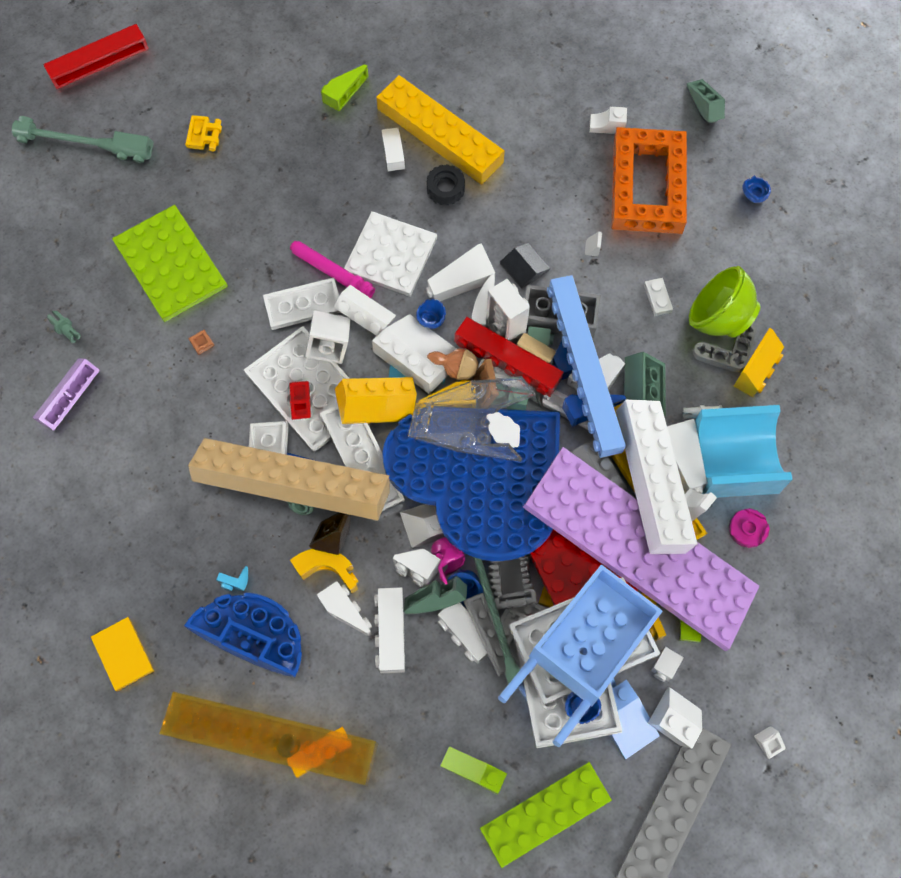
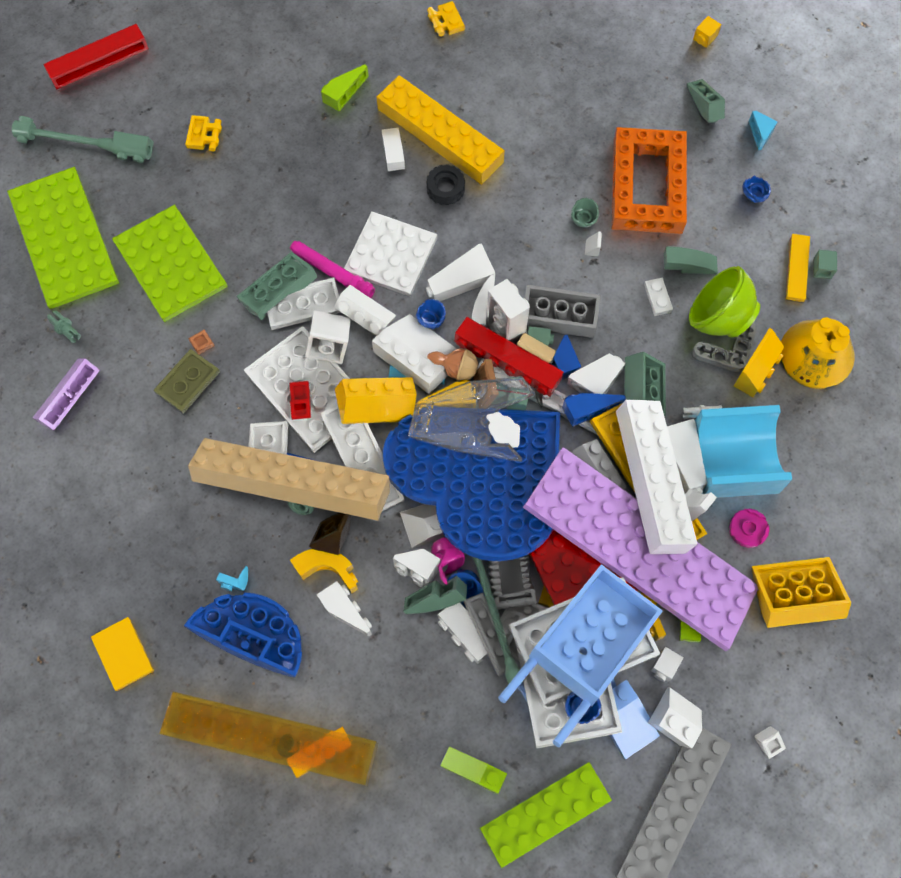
(62, 237): none -> lime plate
(186, 381): none -> olive plate
(281, 280): none -> sand green piece
(391, 630): white brick -> none
(451, 19): none -> yellow plate
(524, 265): black slope -> none
(585, 212): none -> sand green hair
(586, 367): light blue brick -> none
(609, 120): white arch -> none
(689, 261): none -> sand green slope
(707, 31): none -> yellow brick
(761, 127): none -> medium azure slope
(798, 268): none -> yellow tile
(800, 592): none -> yellow slope
(818, 353): none -> yellow cone
(825, 264): none -> sand green panel

